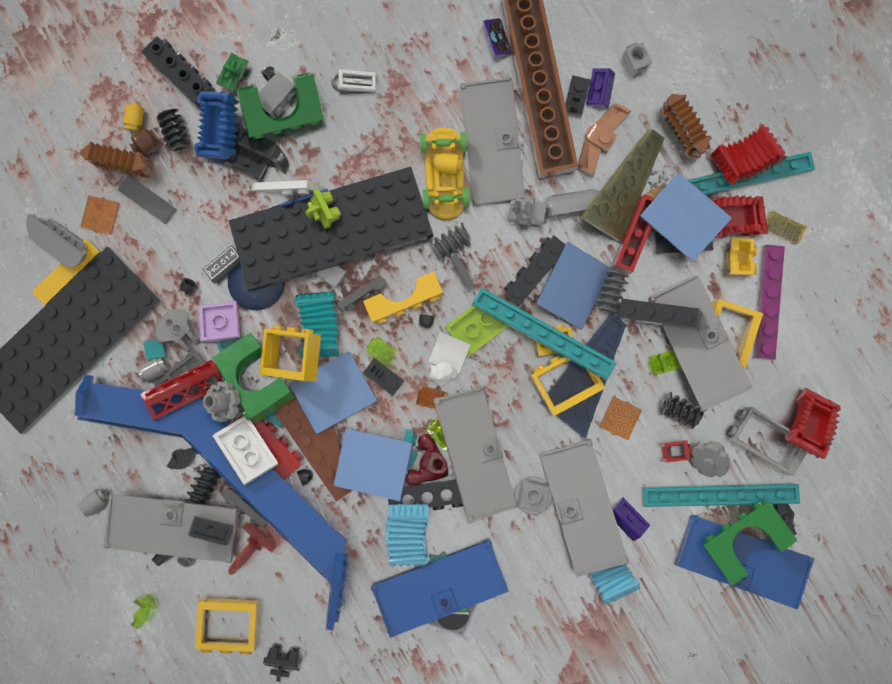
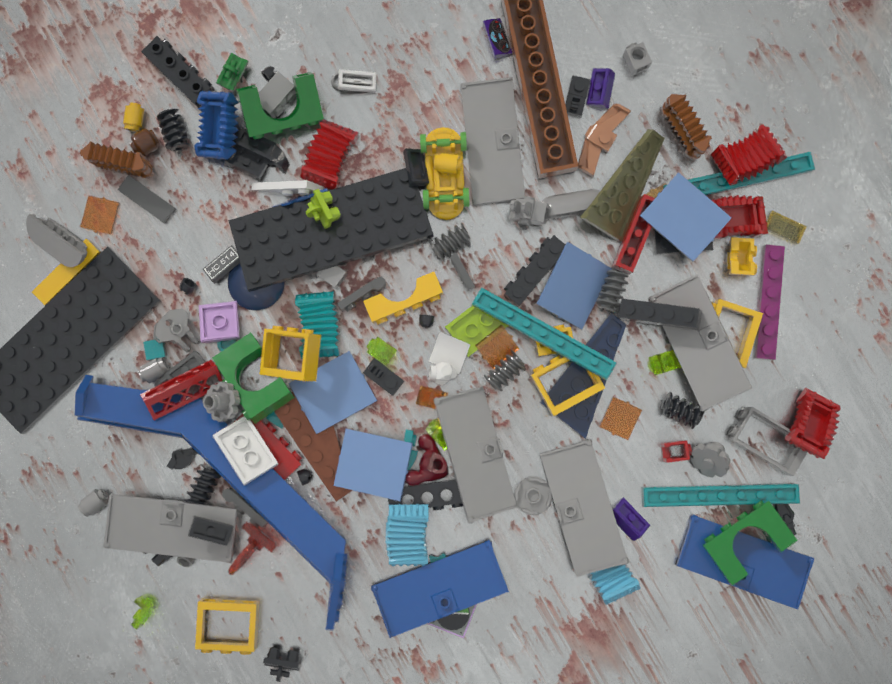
(327, 154): none -> red piece
(415, 167): none -> black tile
(496, 346): none -> clear orange piece
(505, 371): none -> dark grey piece

